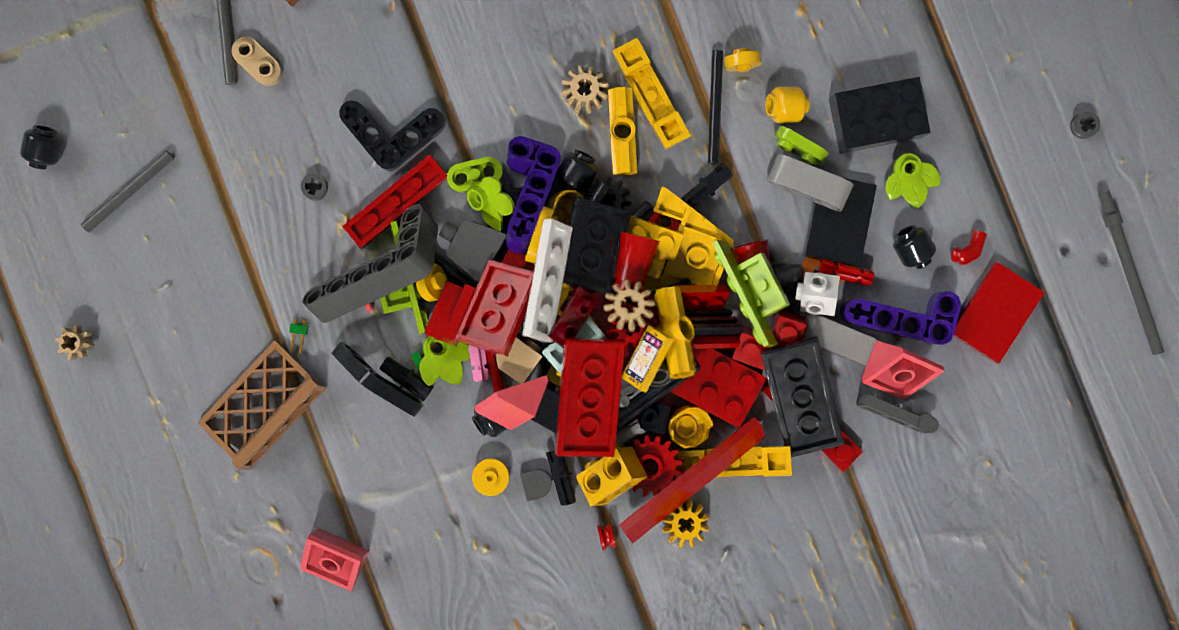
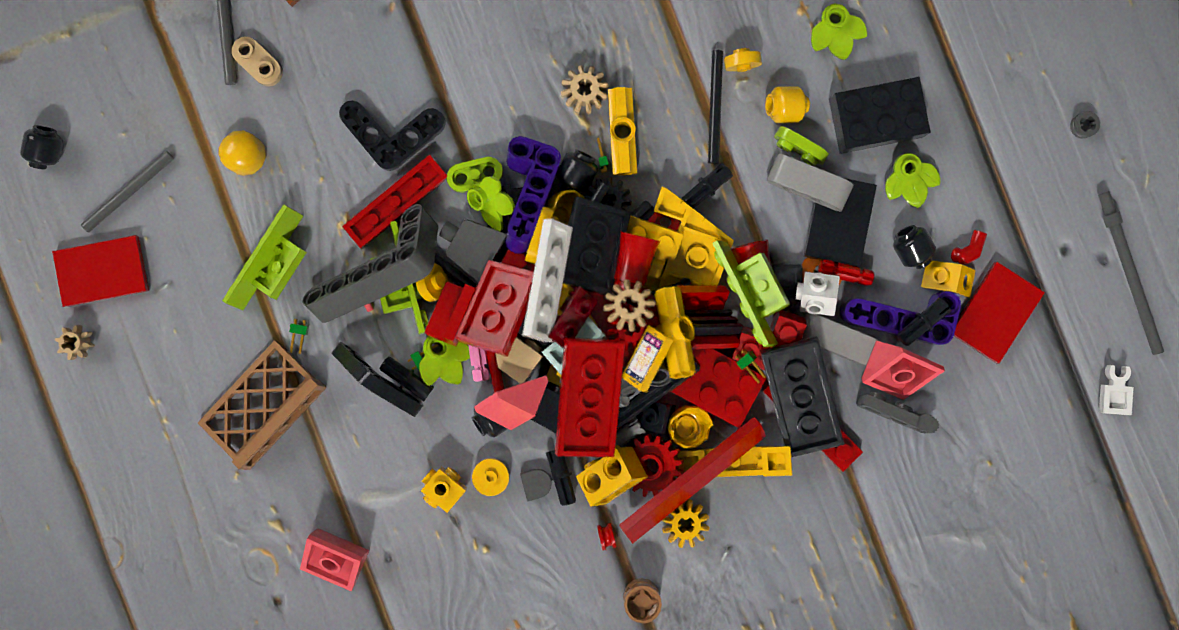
(100, 271): none -> red tile
(242, 153): none -> yellow hair
(270, 263): none -> lime bracket
(319, 194): dark grey bush -> none
(437, 497): none -> yellow brick
(603, 162): none -> piece
(642, 600): none -> medium nougat wheel
(650, 94): yellow slope -> none
(746, 360): none -> piece
(840, 35): none -> lime plate
(923, 322): none -> black axle
(948, 277): none -> yellow bracket
(1116, 397): none -> white plate

